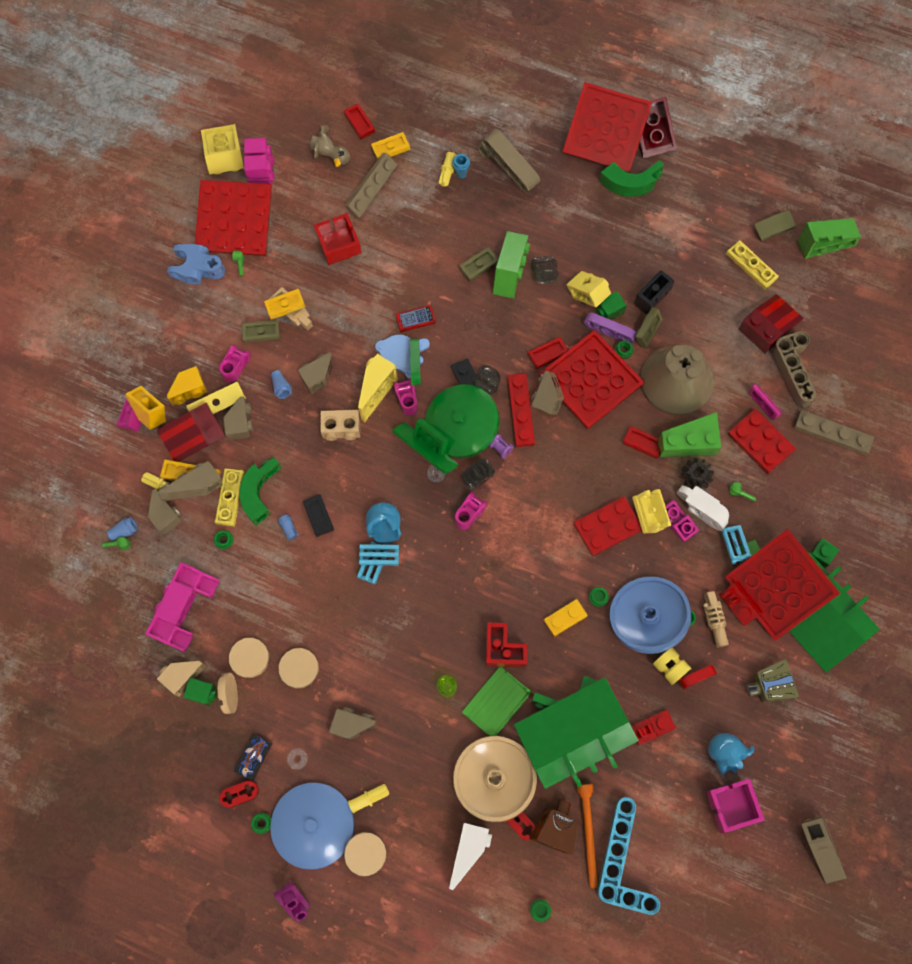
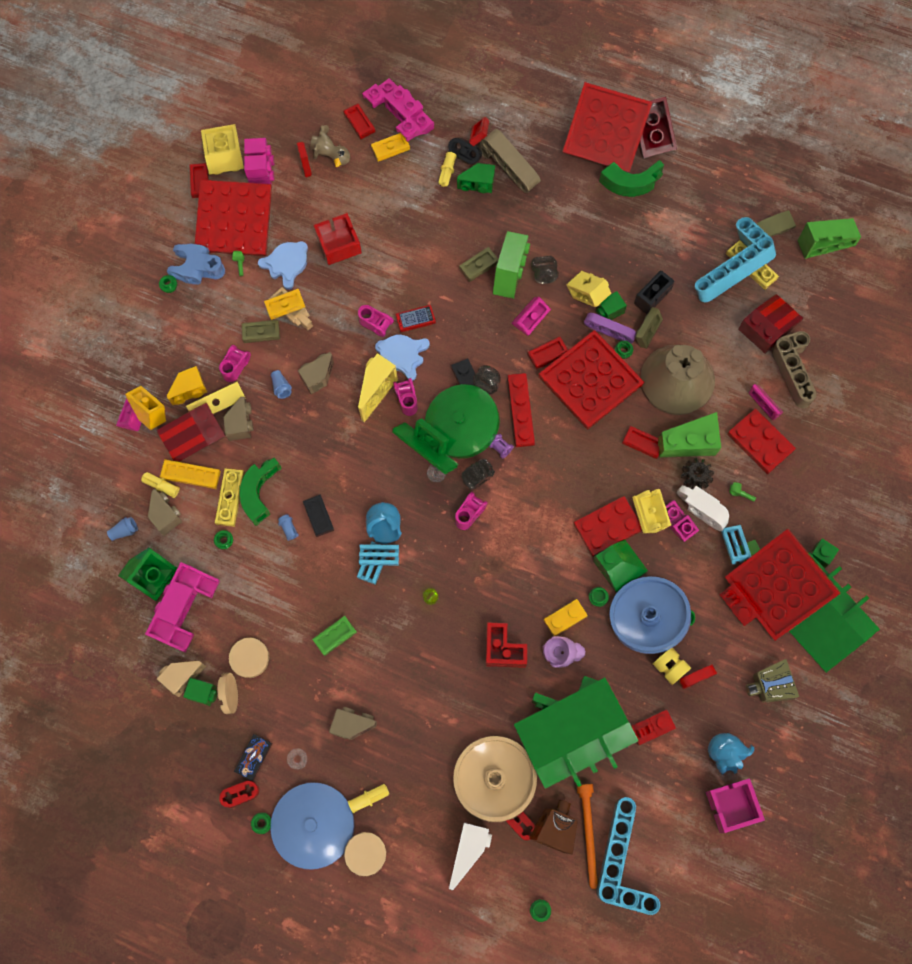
(121, 542): bright green hand -> none
(148, 573): none -> green slope
(170, 287): none -> green plate
(193, 484): dark tan slope -> none
(197, 173): none -> red tile
(286, 261): none -> light blue tile
(293, 901): magenta hips -> none
(298, 668): tan tile -> none
(304, 159): none -> red tile
(334, 636): none -> bright green plate
(340, 419): tan brick -> none
(371, 185): dark tan plate -> none
(377, 322): none -> dark pink piece
(402, 106): none -> dark pink bracket
(415, 362): green beam -> none
(433, 599): none -> clear neon green hinge
(447, 686): clear neon green wheel -> none
(461, 165): dark azure cone -> none
(465, 151): none -> black plate
(477, 178): none -> green slope
(479, 131): none -> red tile
(496, 702): bright green piece -> none
(531, 315): none -> dark pink slope
(549, 394): dark tan slope -> none
(556, 645): none -> lavender piece
(619, 565): none -> green slope
(715, 619): tan hinge -> none
(758, 253): none -> medium azure beam
(823, 849): dark tan slope -> none
(834, 432): dark tan plate -> none

